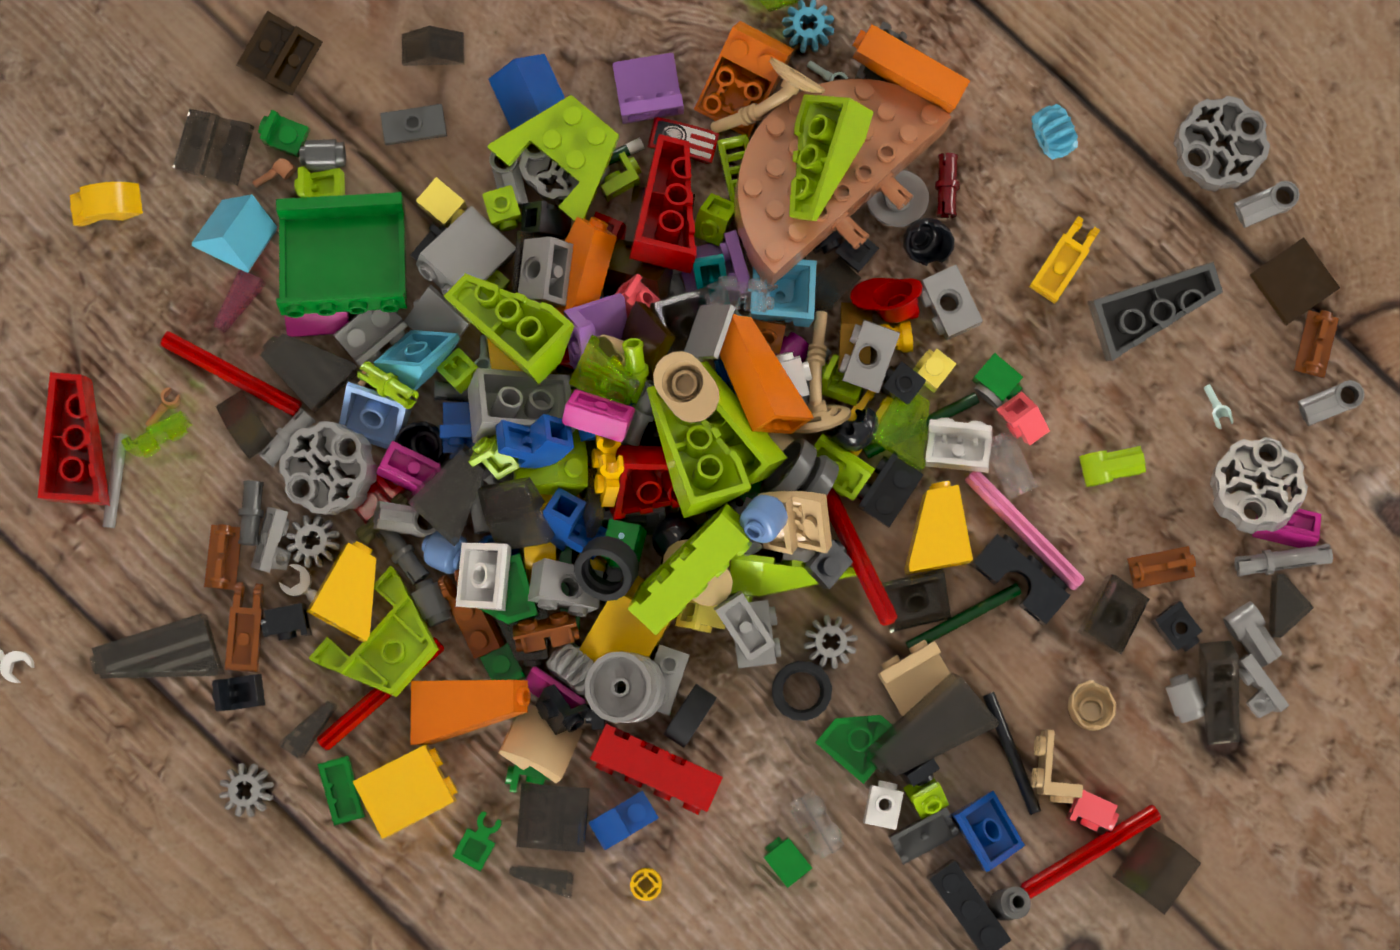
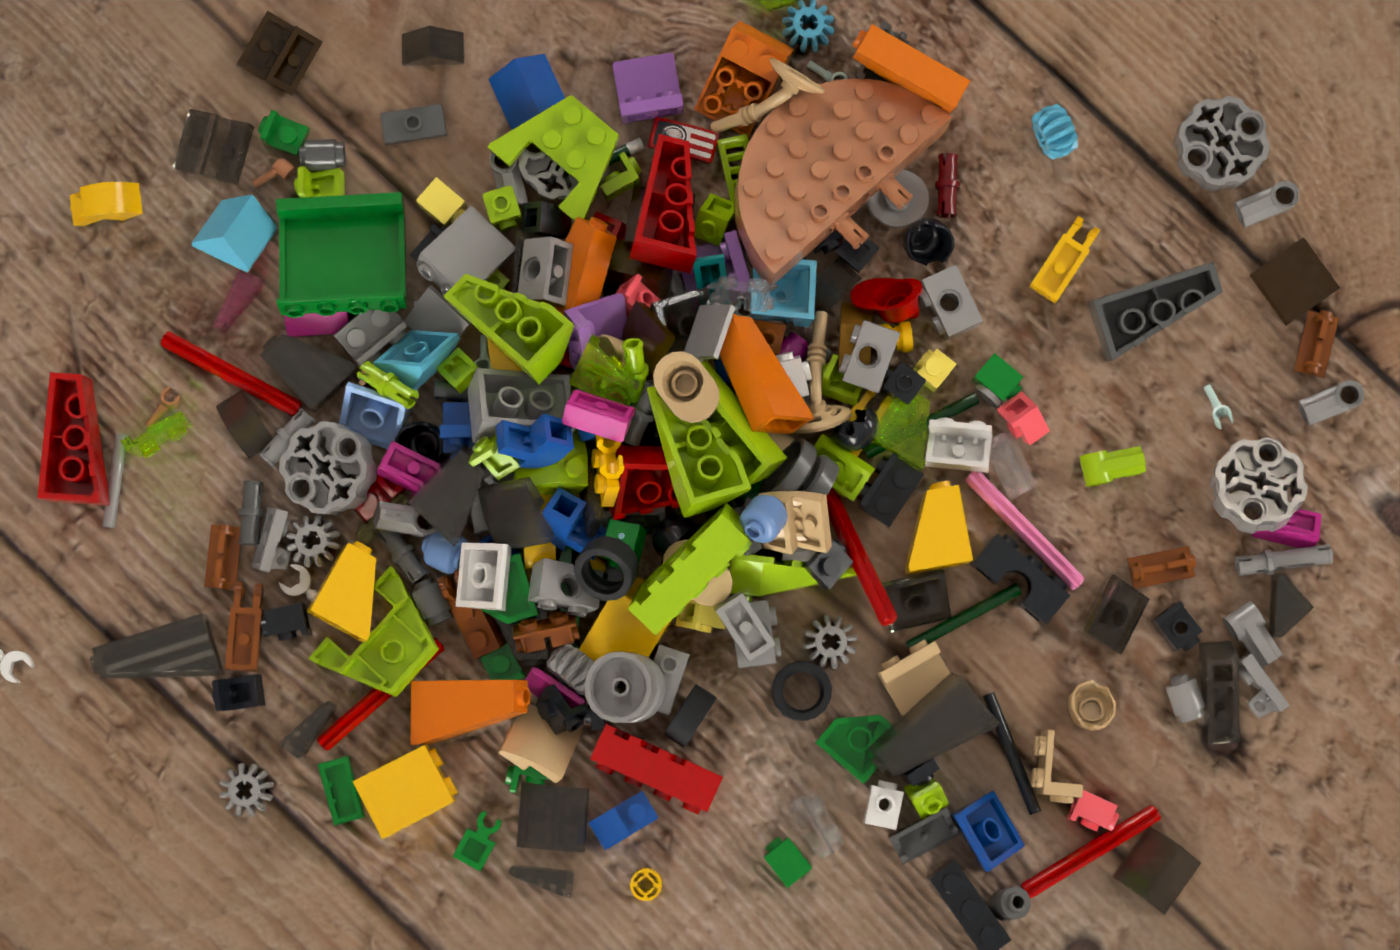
(828, 140): lime wedge -> none

